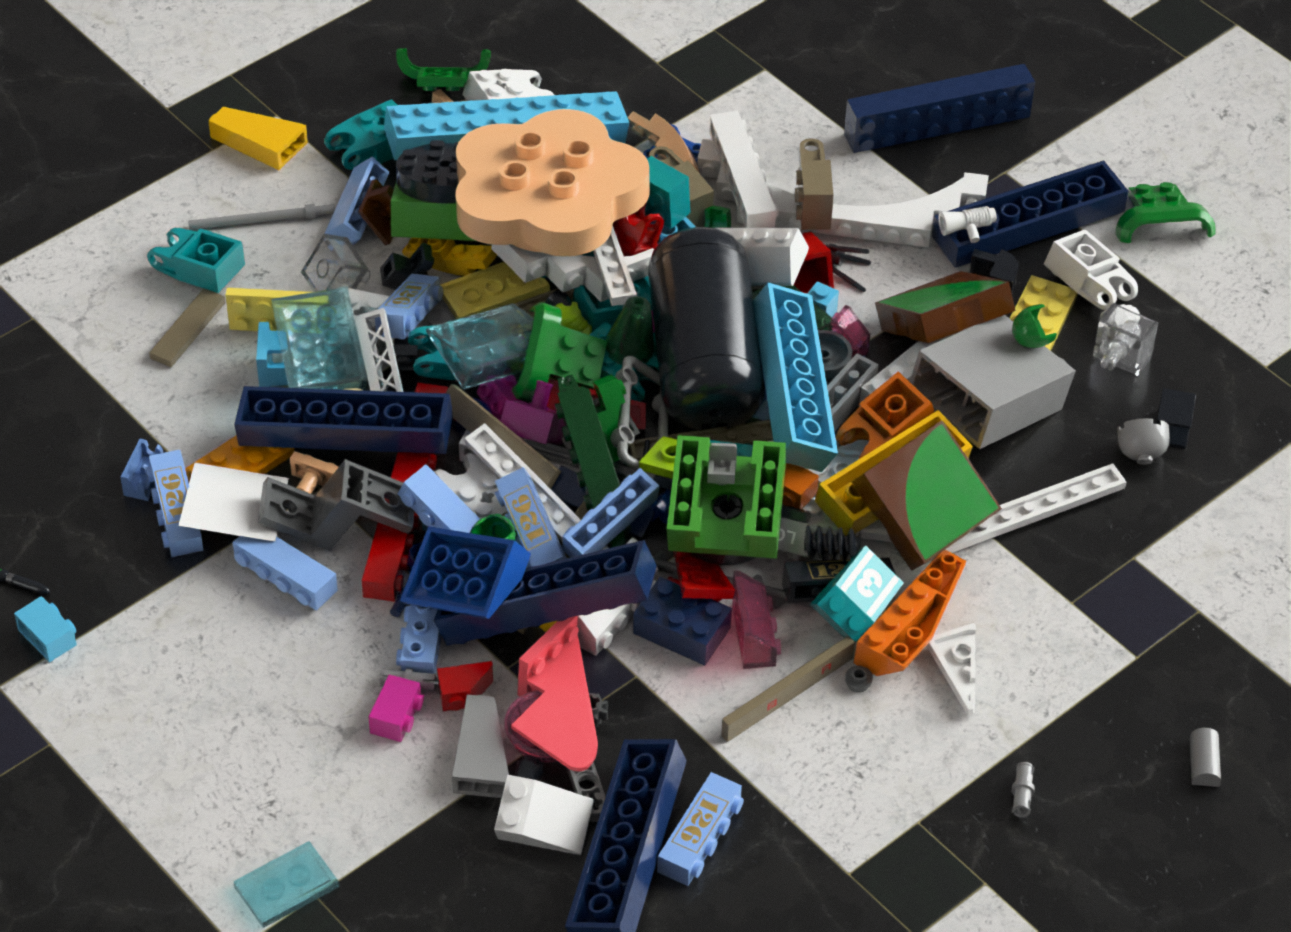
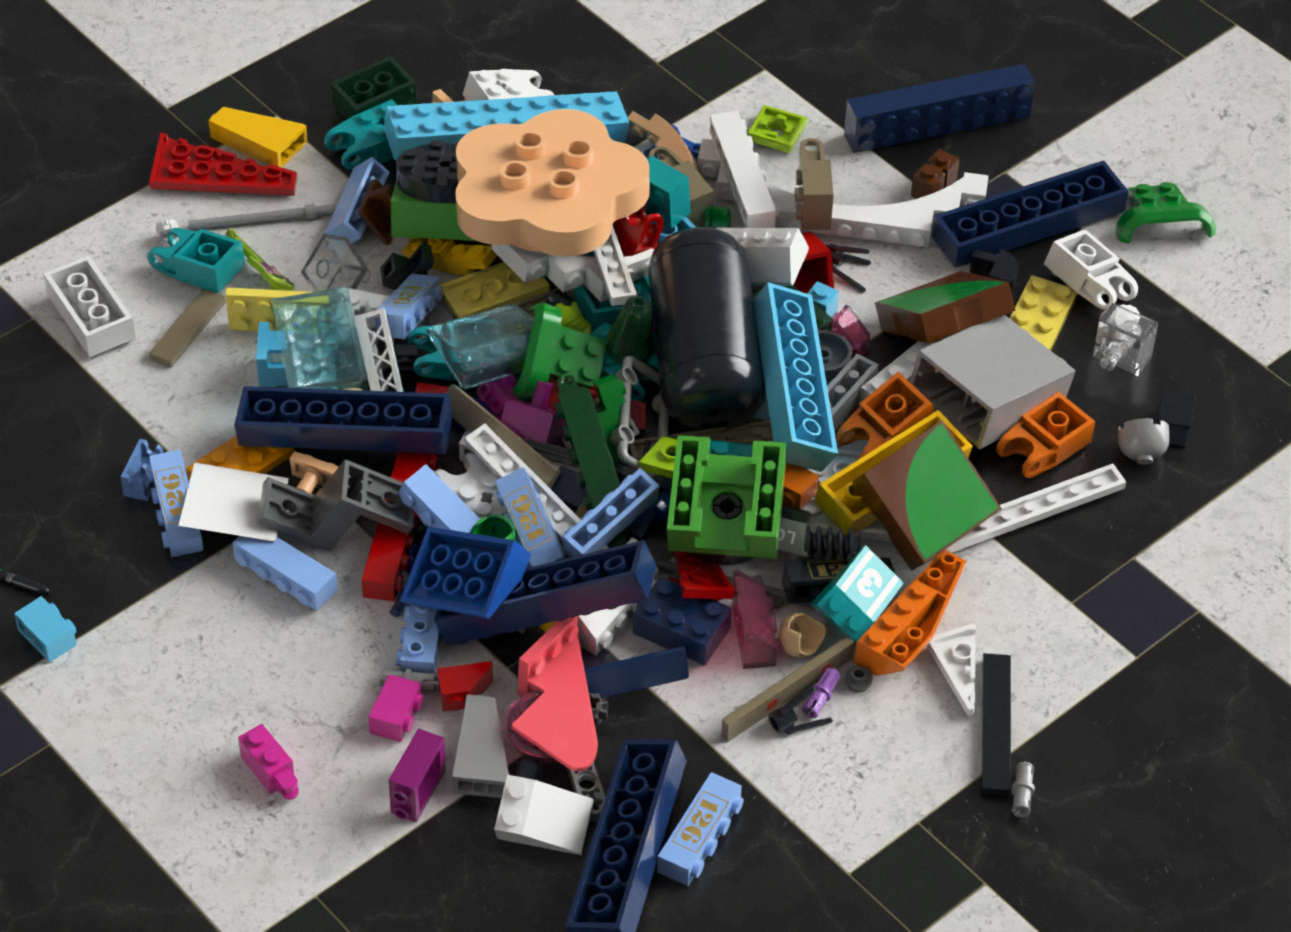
(89, 306): none -> white brick
(163, 227): none -> white axle
(214, 170): none -> red wing
(268, 272): none -> lime piece
(268, 762): none -> dark pink brick
(286, 884): clear light blue tile -> none
(373, 87): none -> clear green brick
(417, 775): none -> magenta window
(432, 77): green piece -> none
(638, 672): none -> dark blue slope
(722, 463): light grey bracket -> none
(771, 119): none -> lime piece
(784, 717): none -> black plant
(801, 635): none -> tan hair
(823, 692): none -> medium lavender axle
(935, 175): none -> reddish brown piece
(968, 220): white piece -> none
(996, 724): none -> black tile
(1028, 329): green hair -> none
(1047, 435): none -> orange brick
(1205, 757): light grey brick -> none

